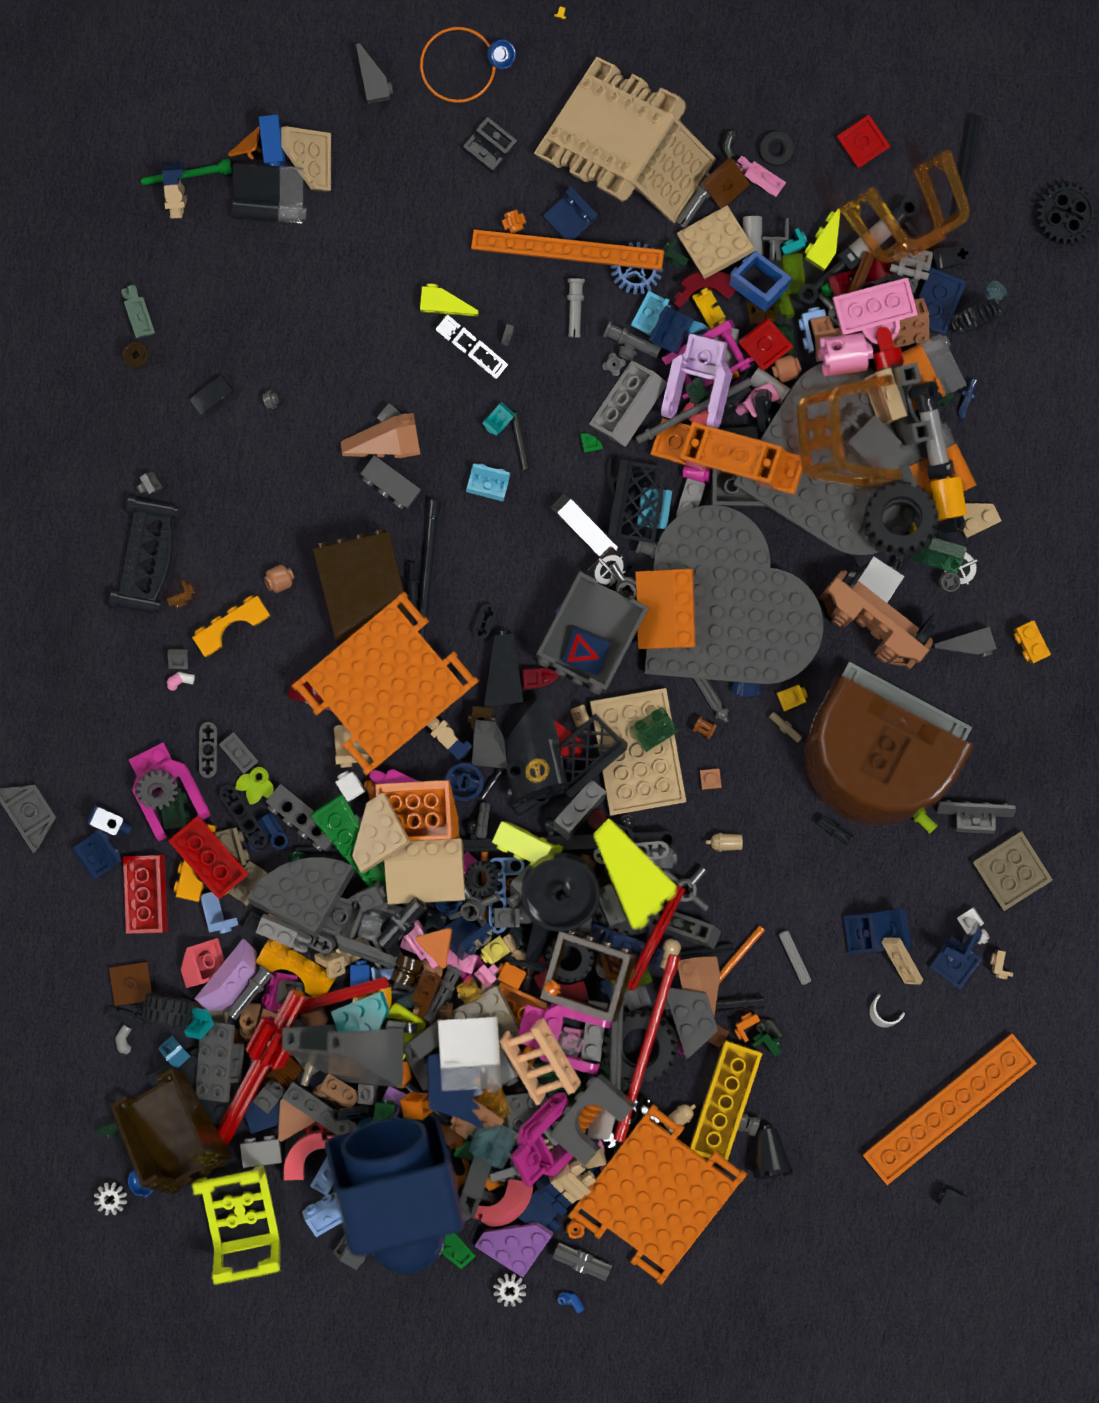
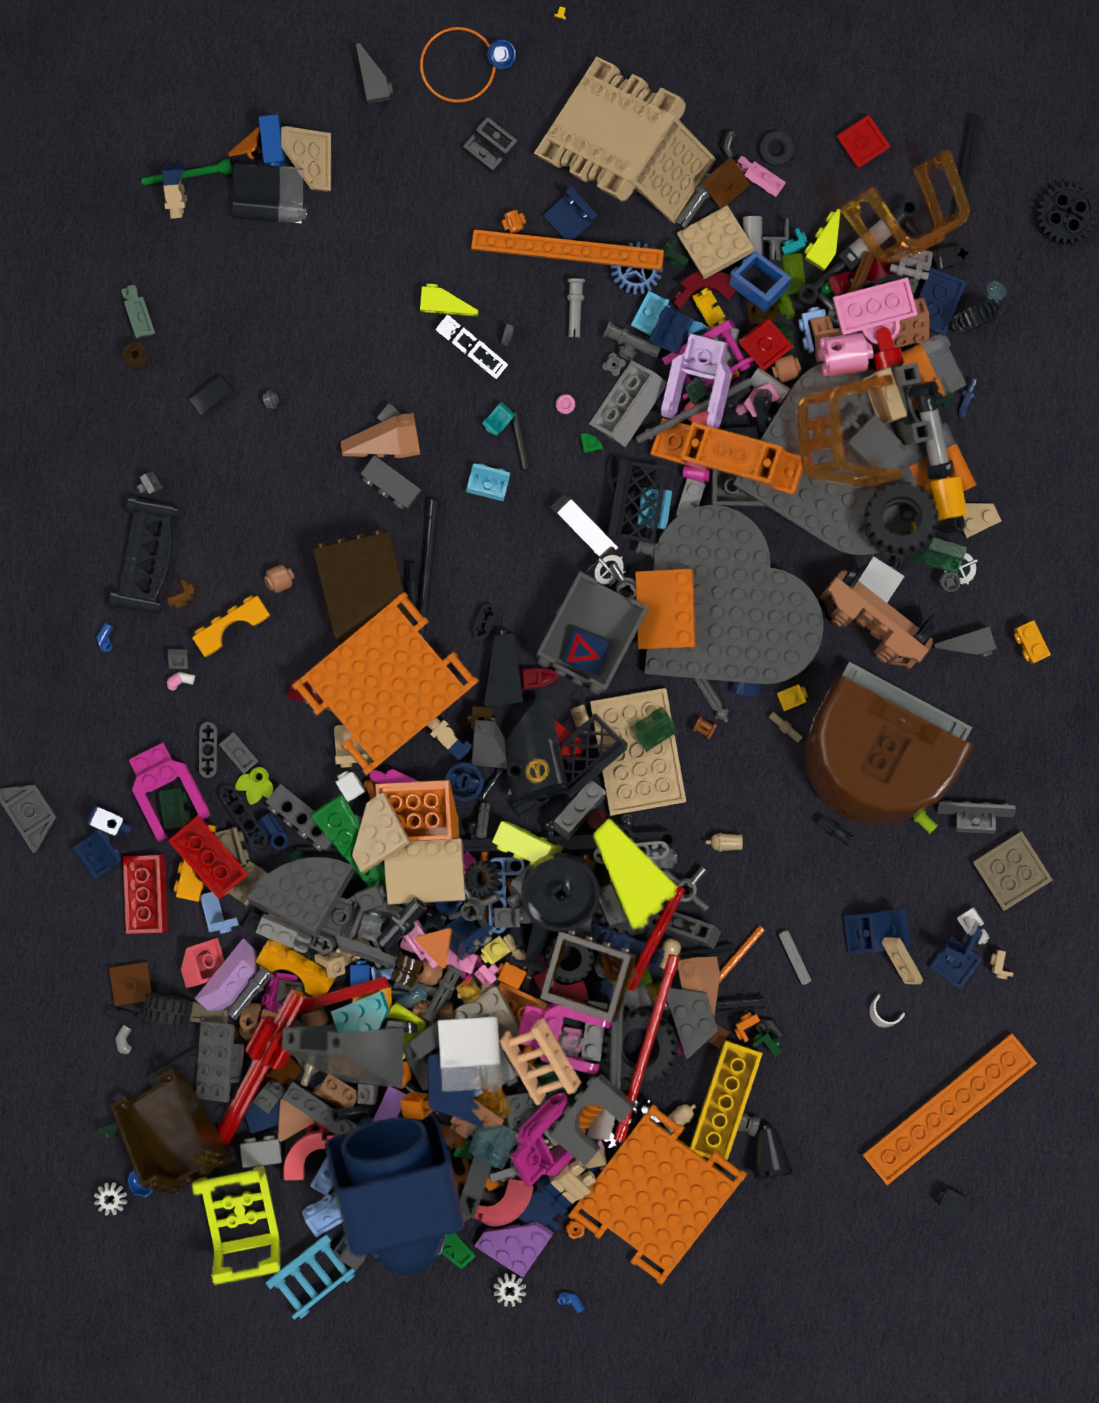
(103, 638): none -> blue arm
(151, 780): dark grey gear -> none
(174, 1052): dark azure slope -> none
(200, 1025): teal bracket -> none
(294, 1270): none -> medium azure fence
(385, 1109): dark green bracket -> none
(425, 991): reddish brown bracket -> none
(552, 987): orange plate -> none
(565, 404): none -> bright pink plate
(582, 1261): dark grey piece -> none
(654, 989): none -> clear yellow slope
(710, 779): nougat plate -> none

